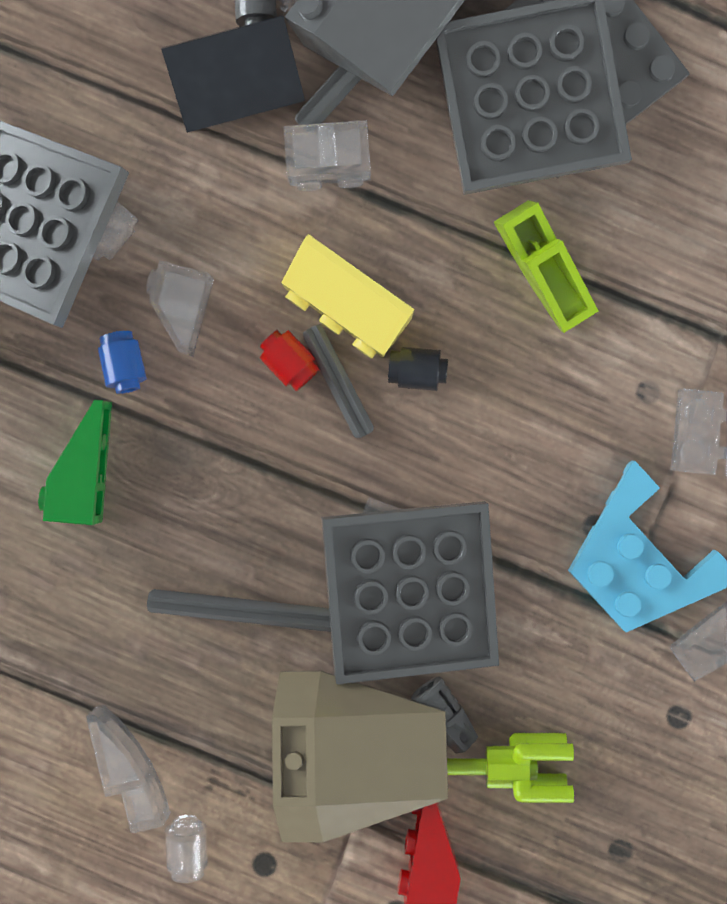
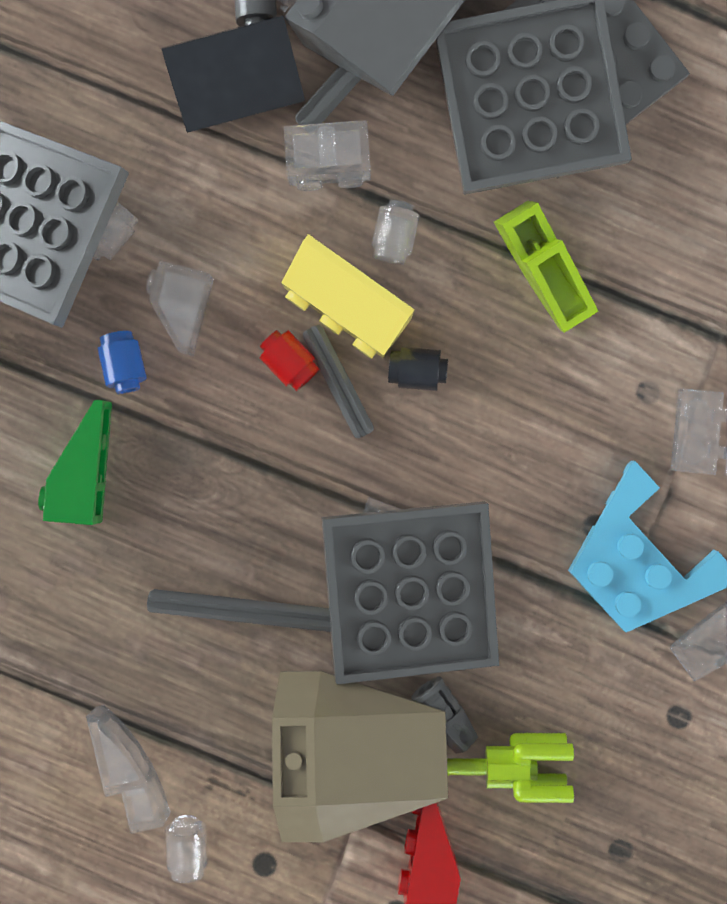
(395, 232): none -> clear brick

